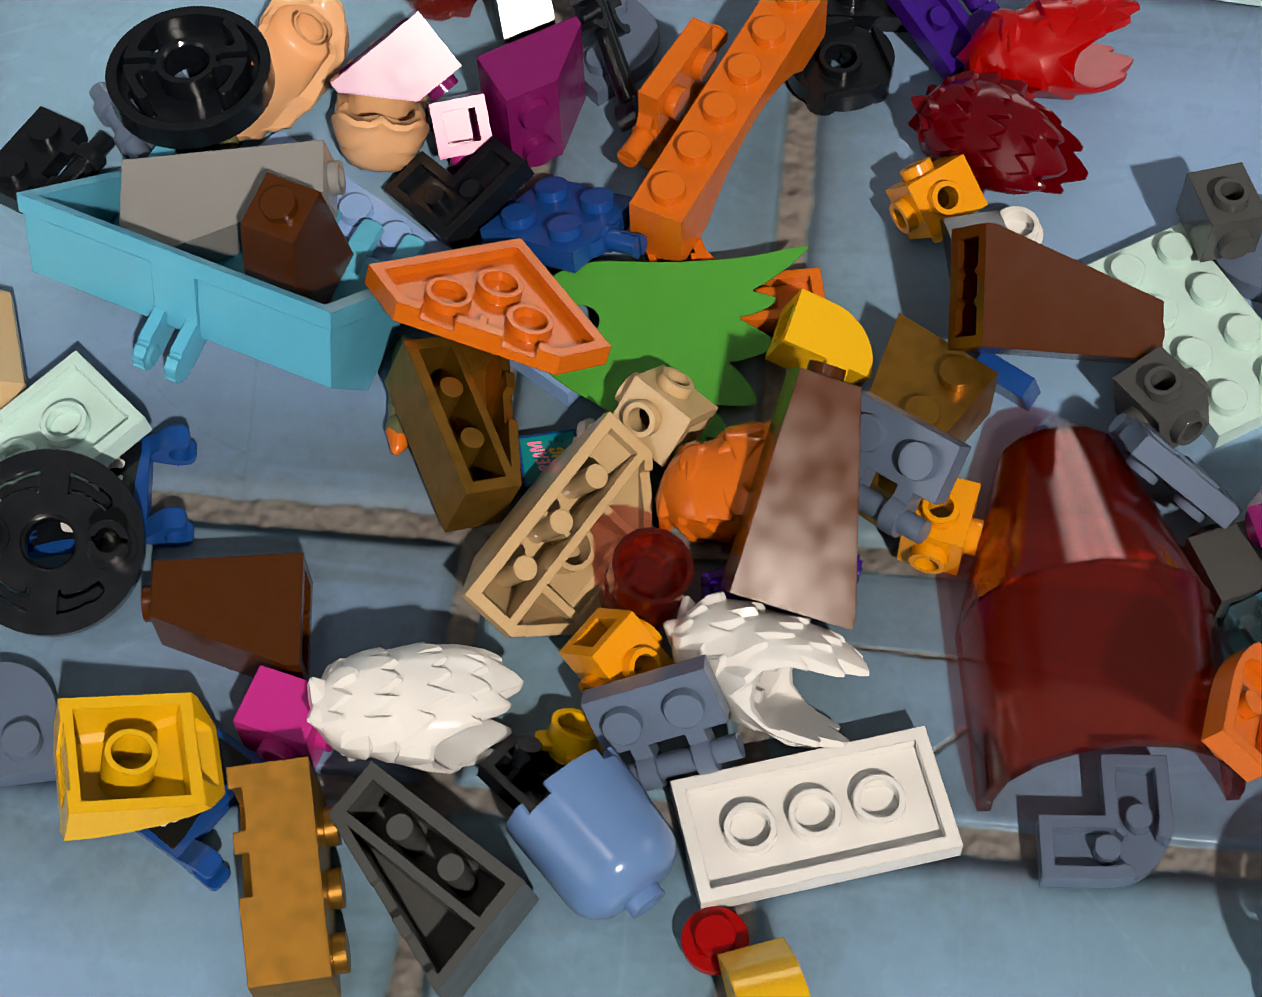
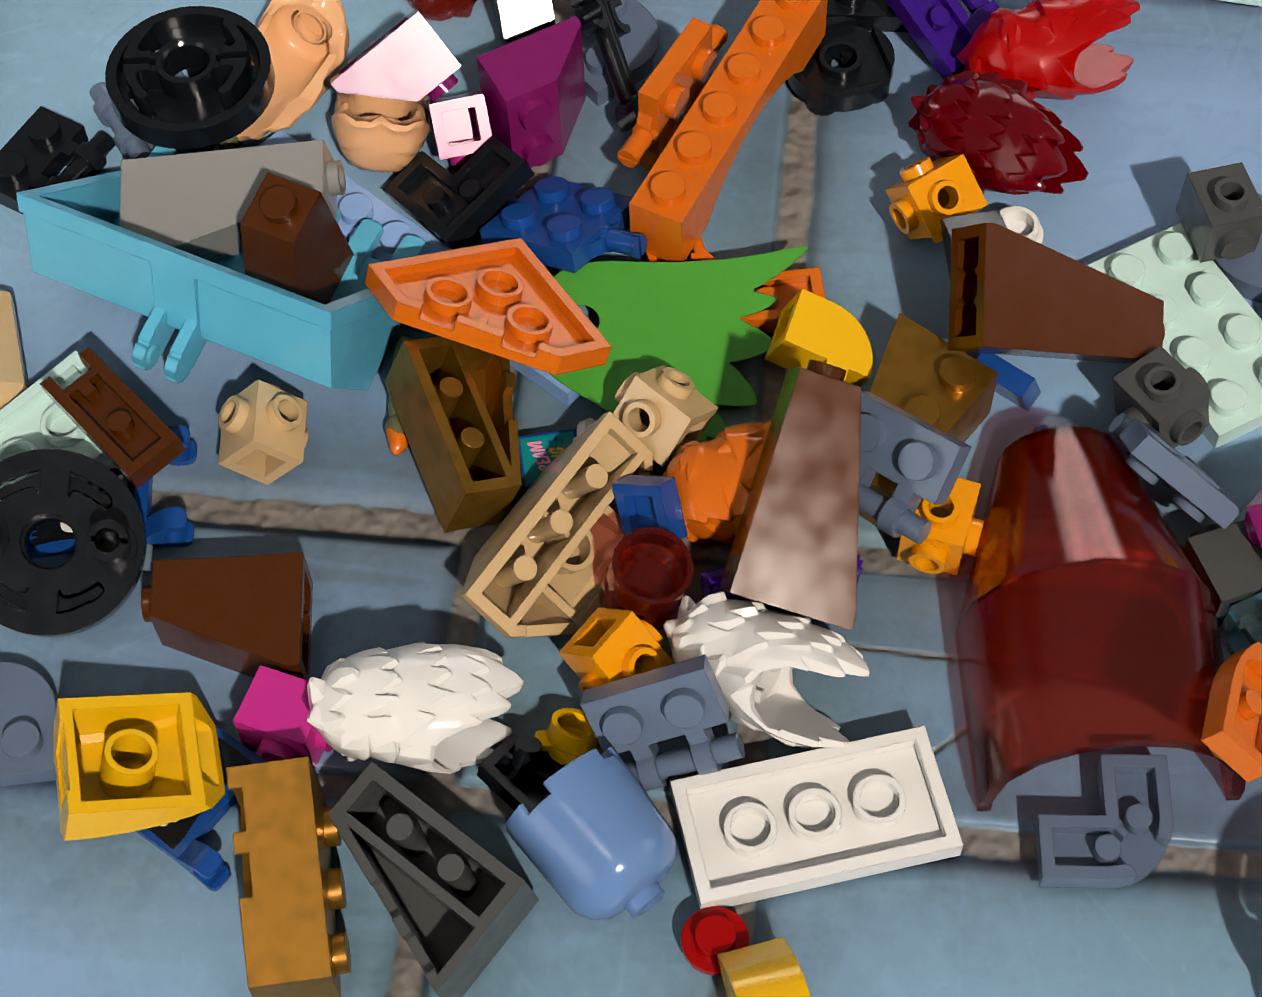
(116, 420): none -> reddish brown hinge
(263, 432): none -> tan brick
(649, 503): none -> blue tile

